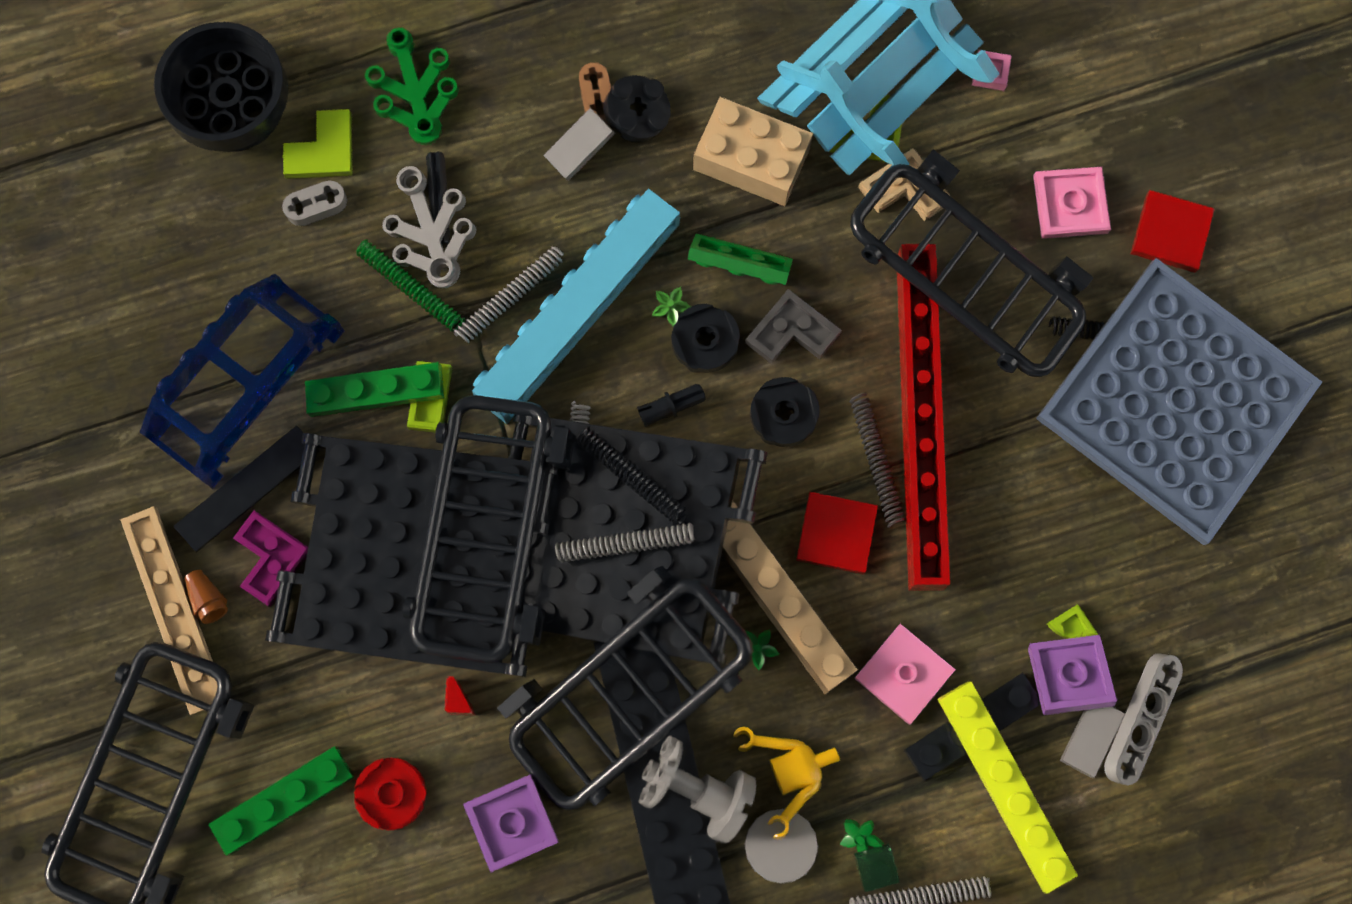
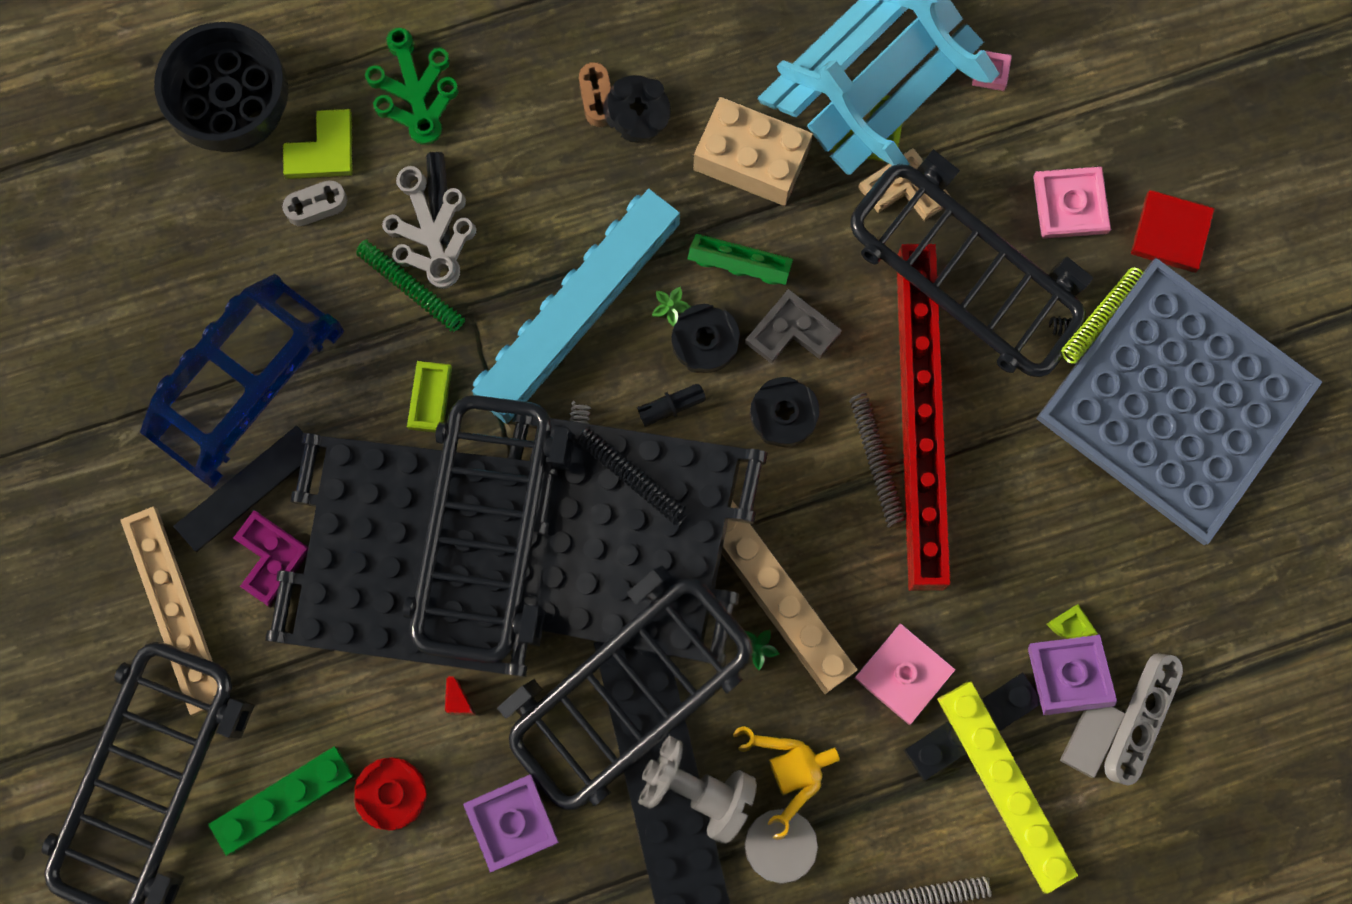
(206, 600): dark orange cone -> none
(374, 389): green plate -> none
(463, 328): light grey piece -> none
(579, 144): light grey tile -> none
(610, 542): light grey piece -> none
(837, 533): red tile -> none
(860, 835): green plant -> none
(876, 867): clear green plate -> none
(1080, 350): none -> lime piece

